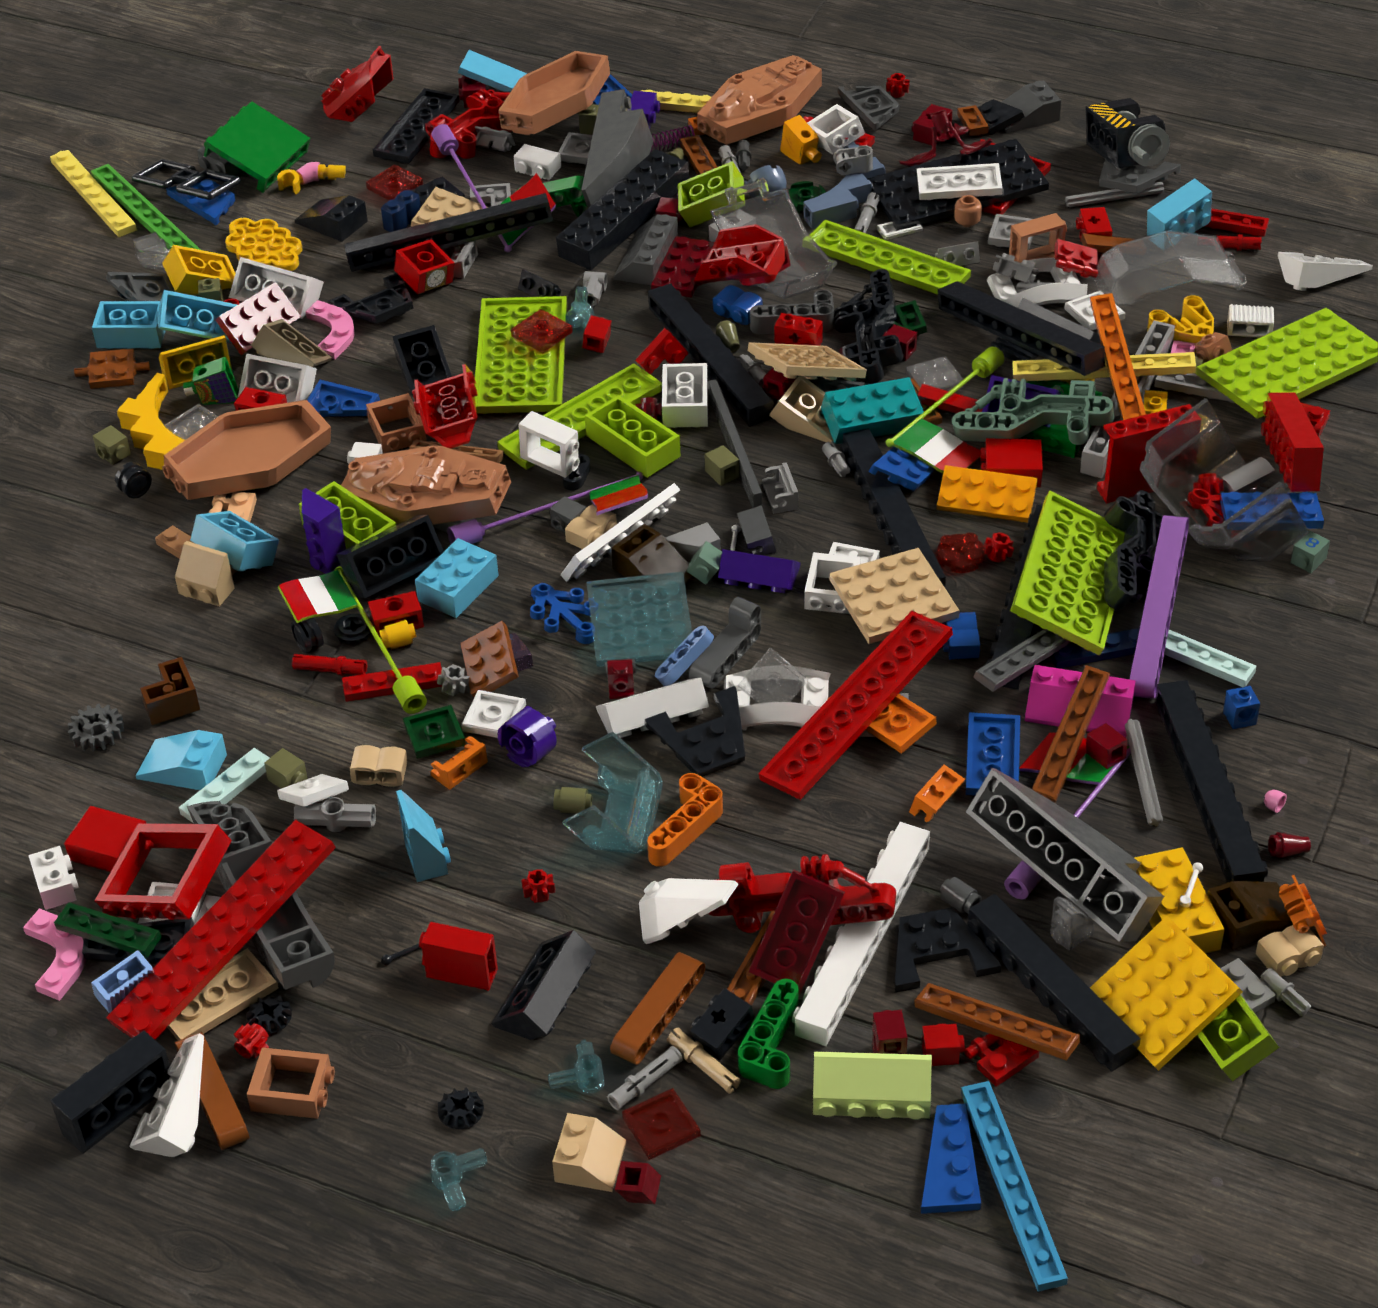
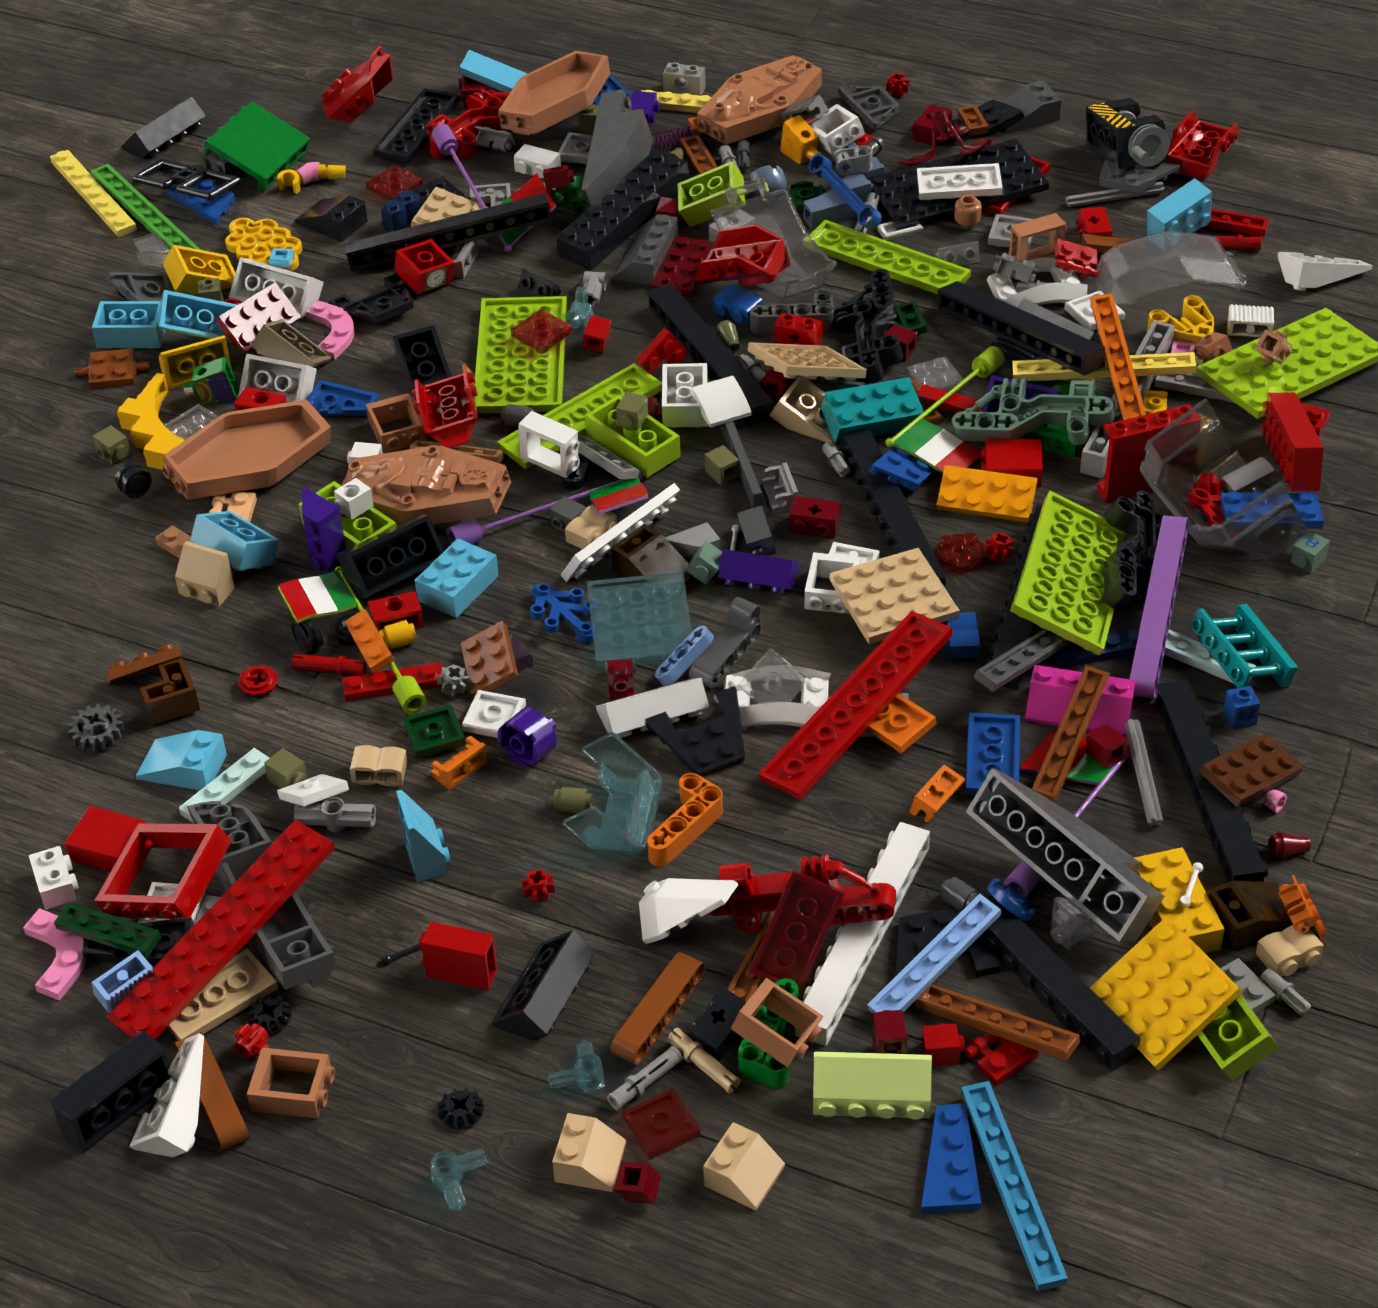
(141, 664): none -> dark orange plate
(165, 129): none -> slope
(252, 675): none -> red gear
(281, 257): none -> medium azure tile
(353, 498): none -> white brick
(369, 641): none -> orange plate
(514, 414): none -> dark grey brick
(558, 178): none -> dark red brick
(606, 459): none -> light grey tile
(632, 411): none -> olive brick
(674, 79): none -> light grey brick
(721, 401): none -> white slope
(742, 1167): none -> tan slope
(788, 1008): none -> nougat window
(807, 108): none -> dark grey hinge
(815, 516): none -> dark red brick
(844, 191): none -> blue piece
(876, 144): none -> dark grey pin
(936, 956): none -> light blue plate
(1011, 900): none -> blue tile
(1199, 145): none -> red slope
(1251, 769): none -> reddish brown plate
(1255, 635): none -> teal fence
(1273, 347): none -> nougat brick

